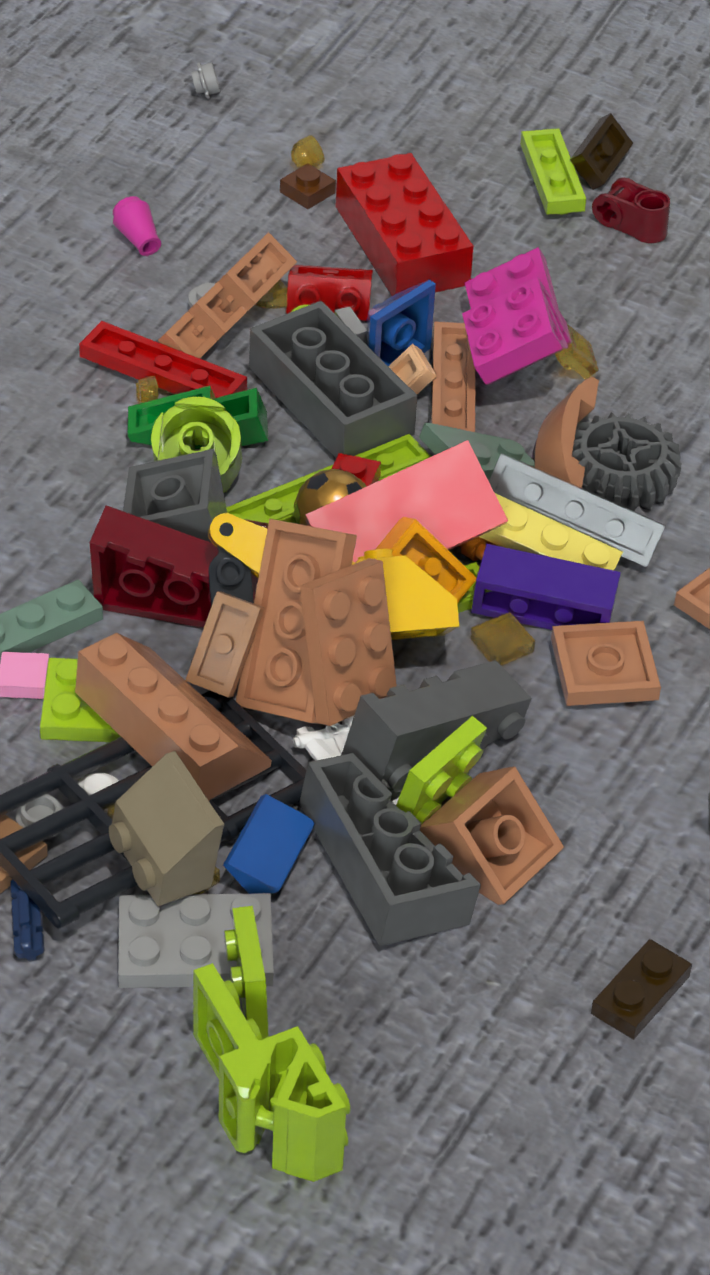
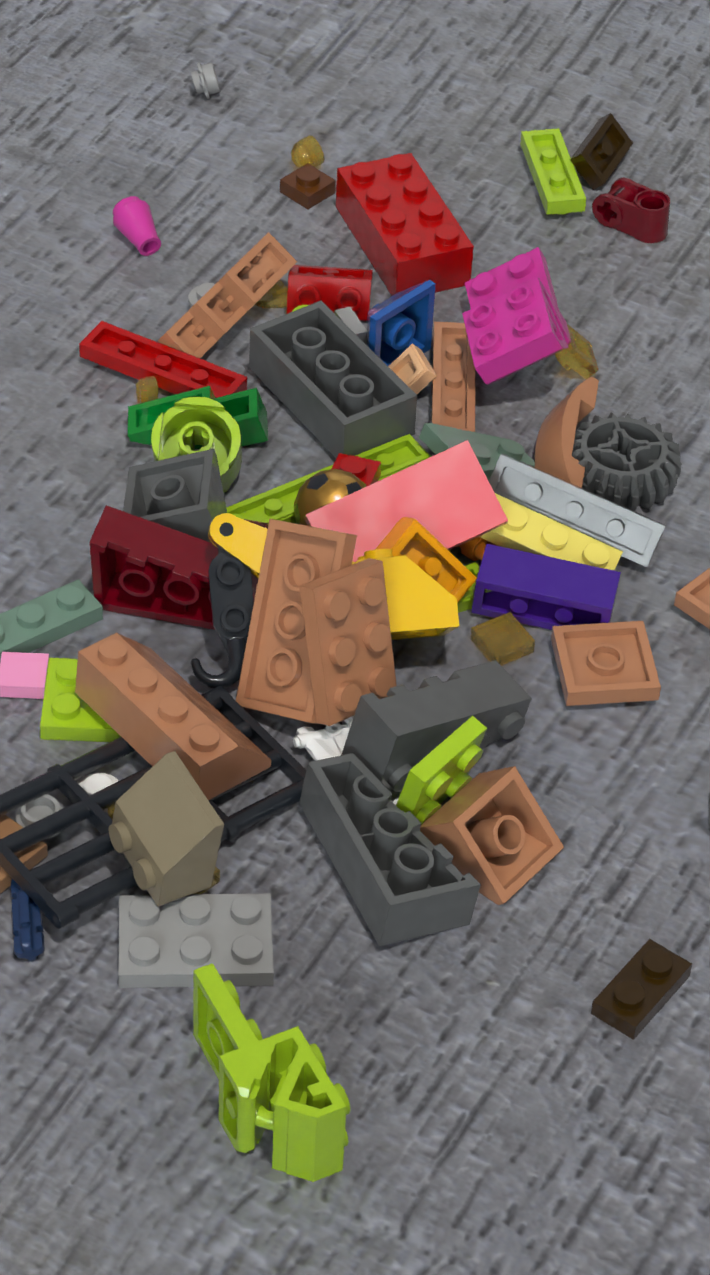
(224, 644): medium nougat plate -> none
(249, 975): lime wing -> none
(268, 846): blue slope -> none

